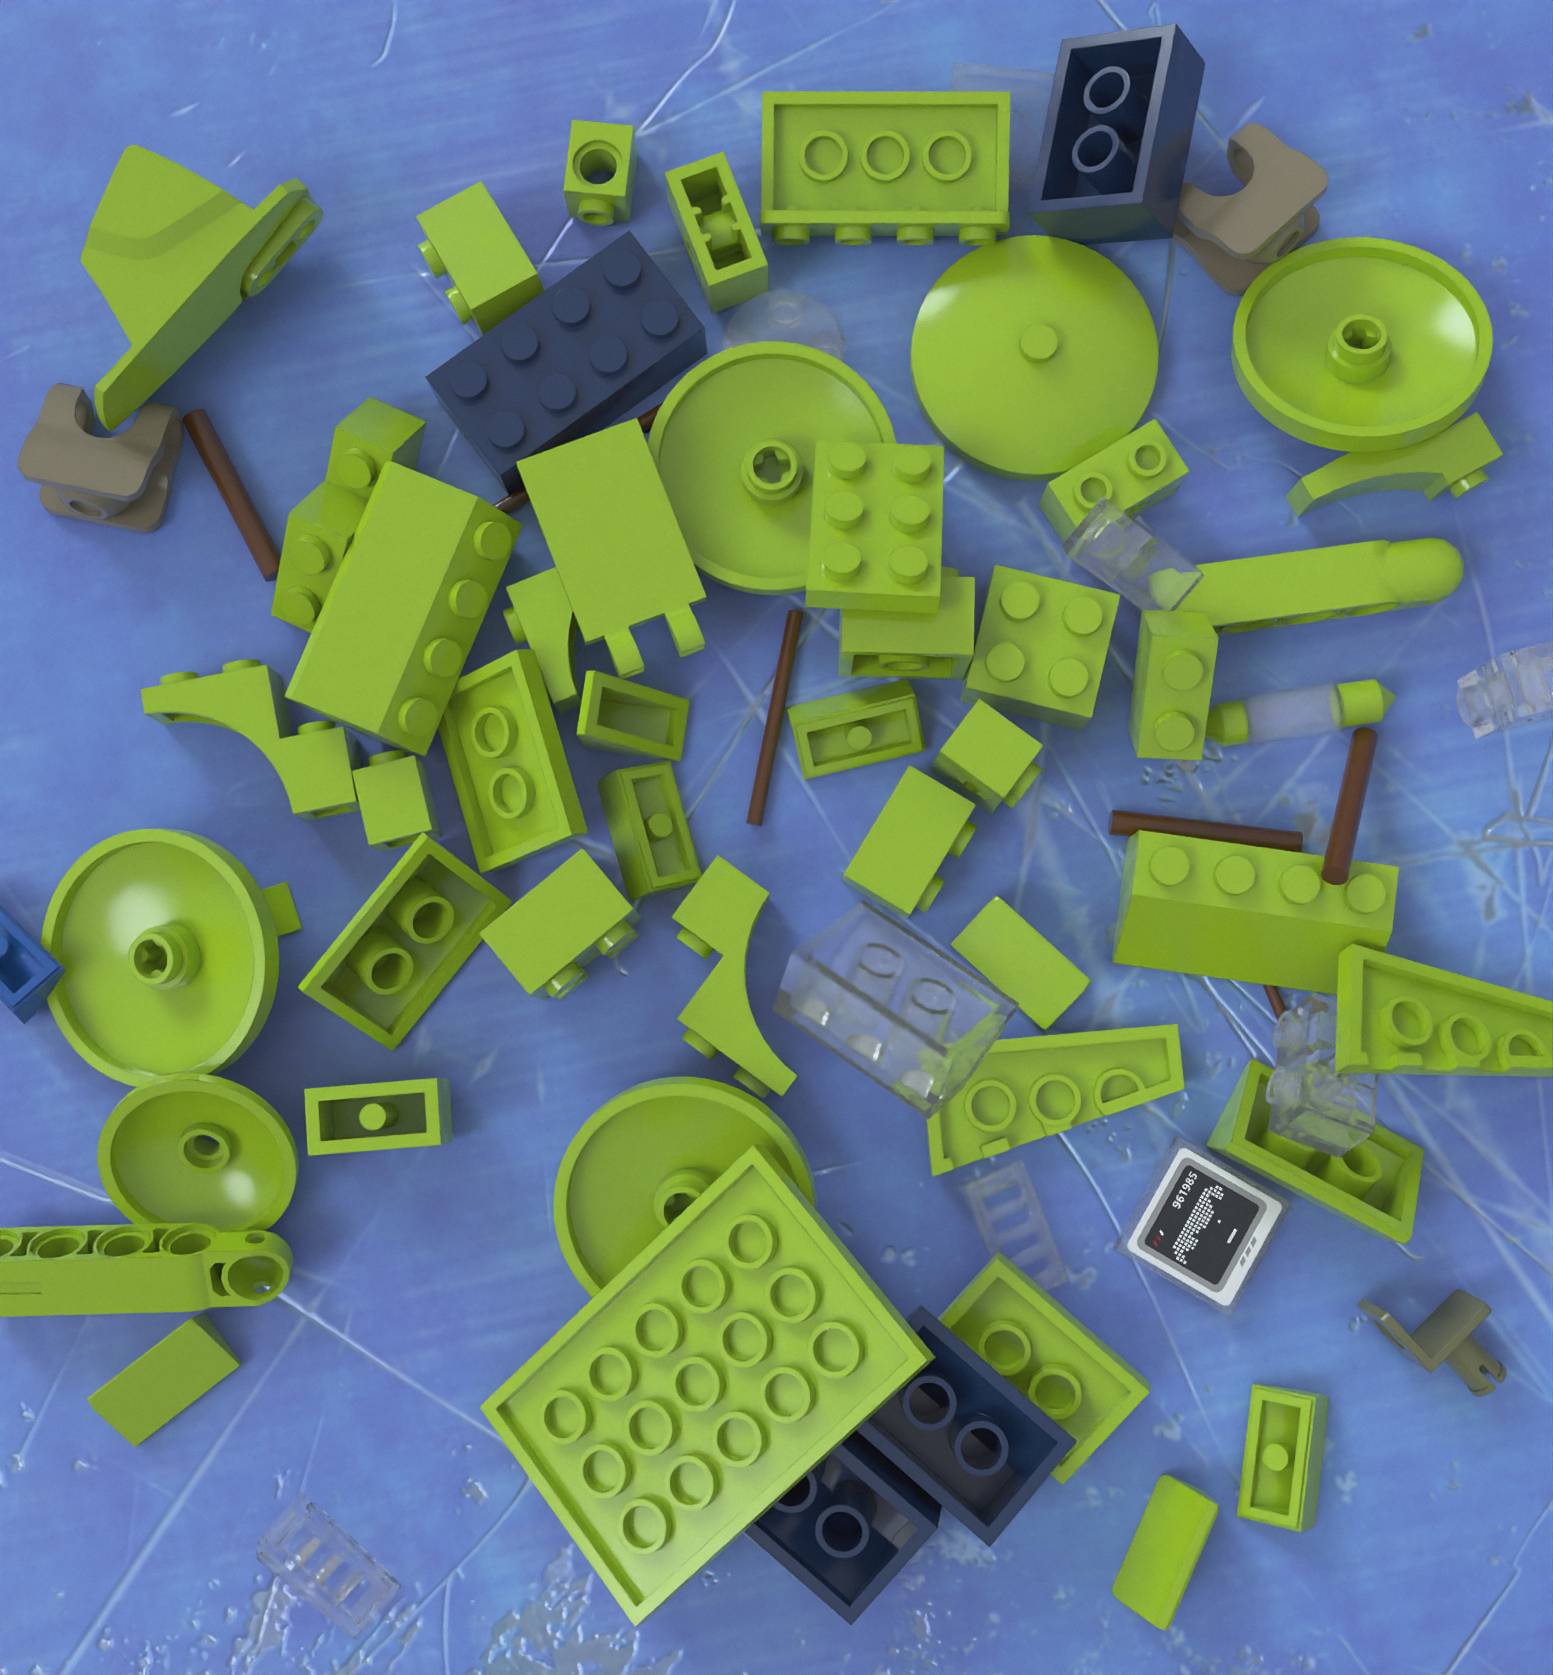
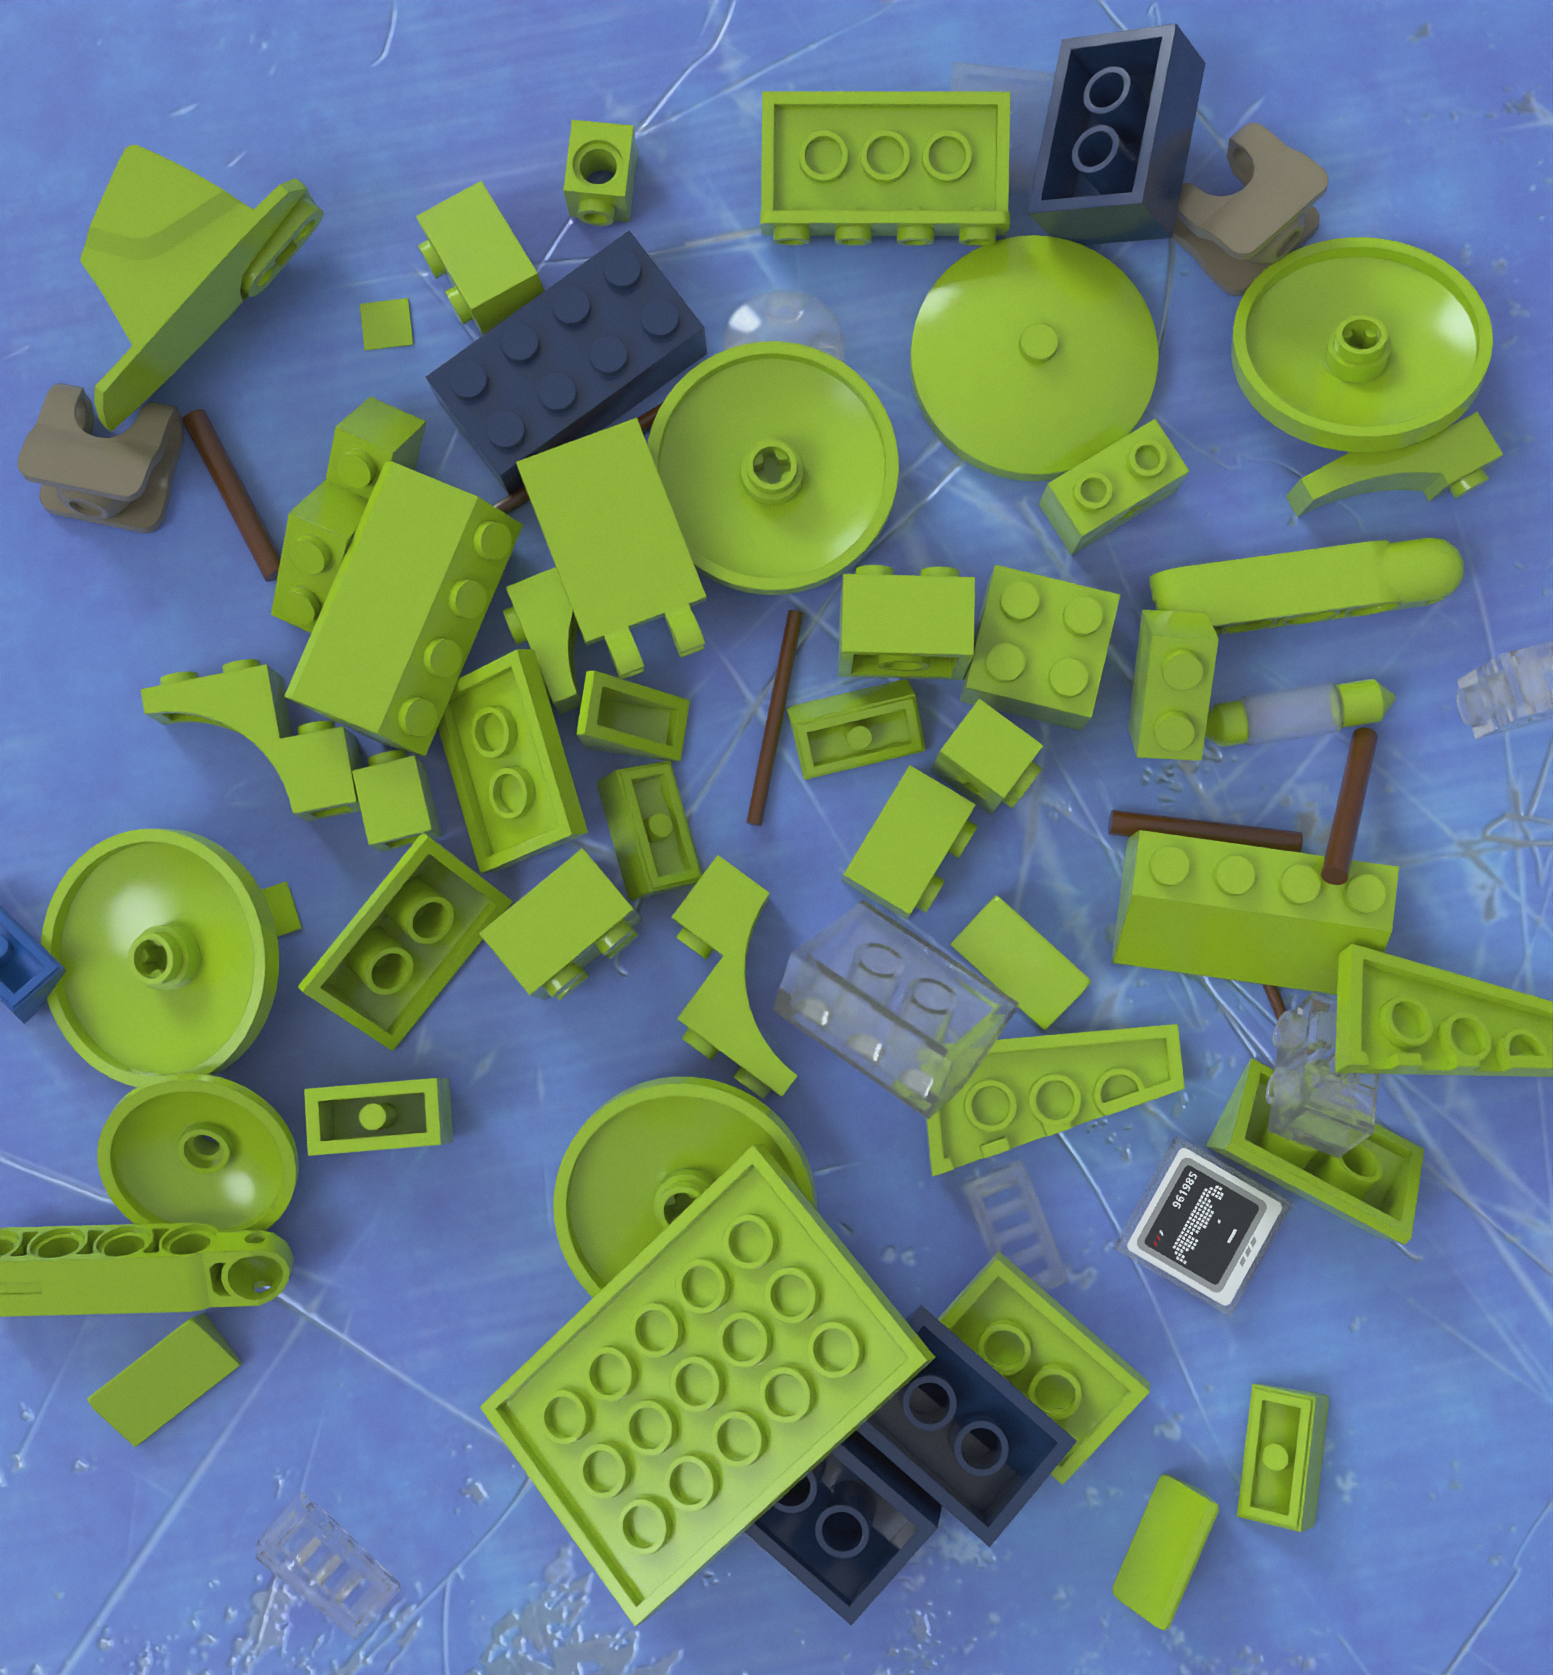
(386, 324): none -> lime sticker
(717, 232): lime brick -> none
(876, 527): lime plate -> none
(1132, 558): clear slope -> none
(1445, 1337): olive bracket -> none

